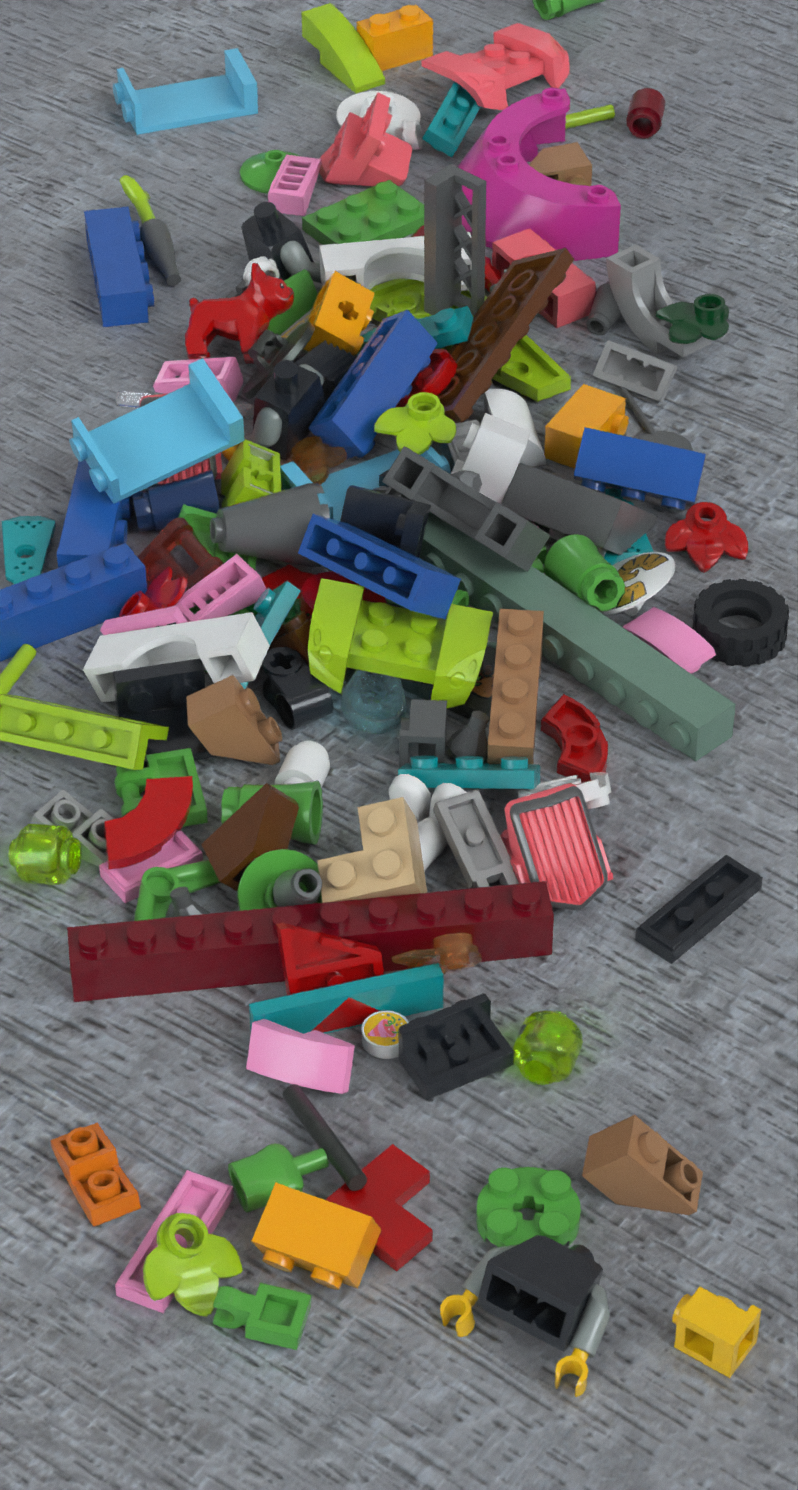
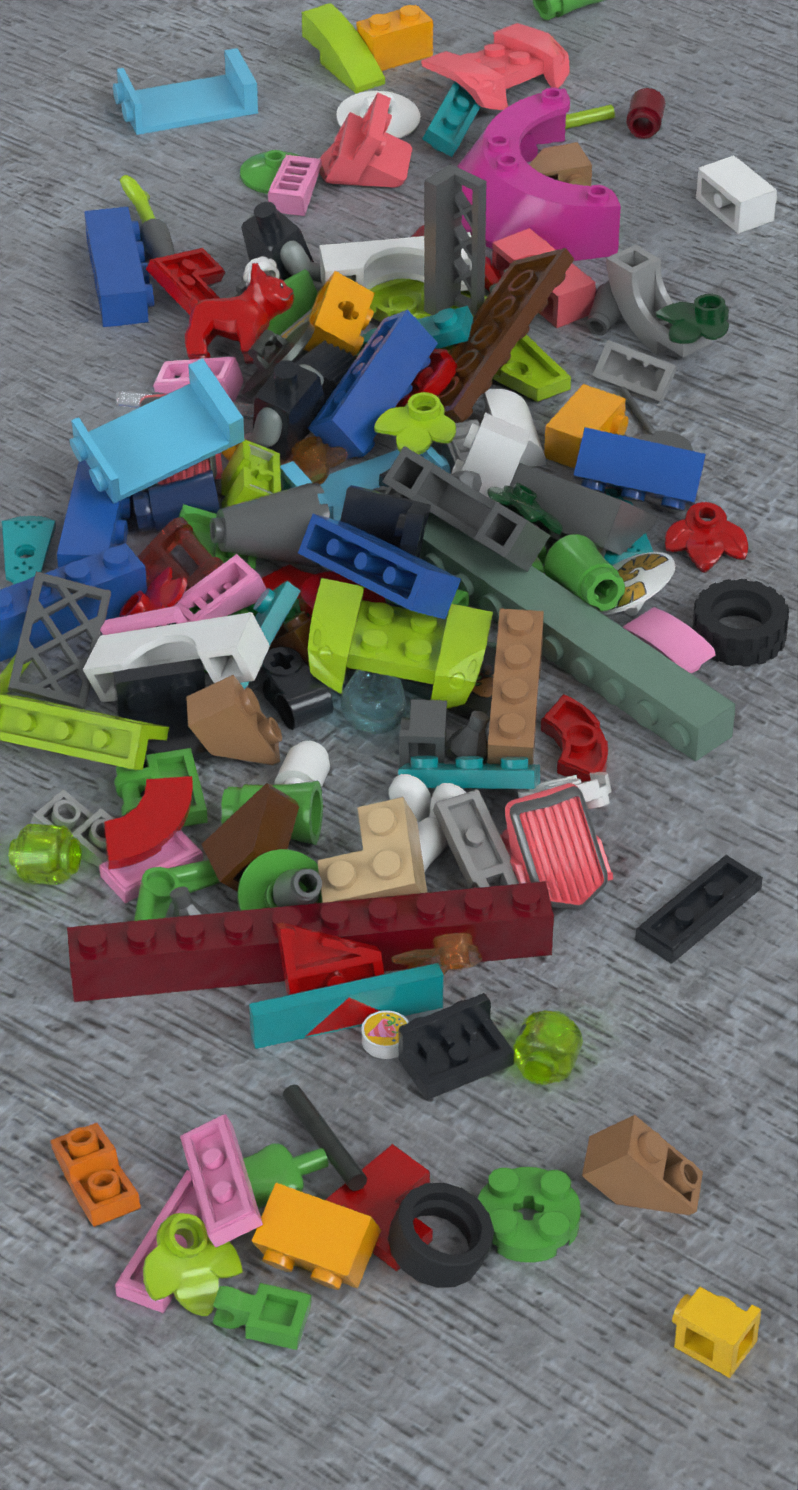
(26, 652): none -> dark grey window
(187, 275): none -> red tile
(221, 1180): none -> bright pink tile
(299, 1058): bright pink slope -> none
(367, 216): bright green plate -> none
(410, 133): white plate -> none
(459, 1209): none -> black tyre
(522, 502): none -> dark green plate
(543, 1292): black torso -> none
(736, 194): none -> white brick

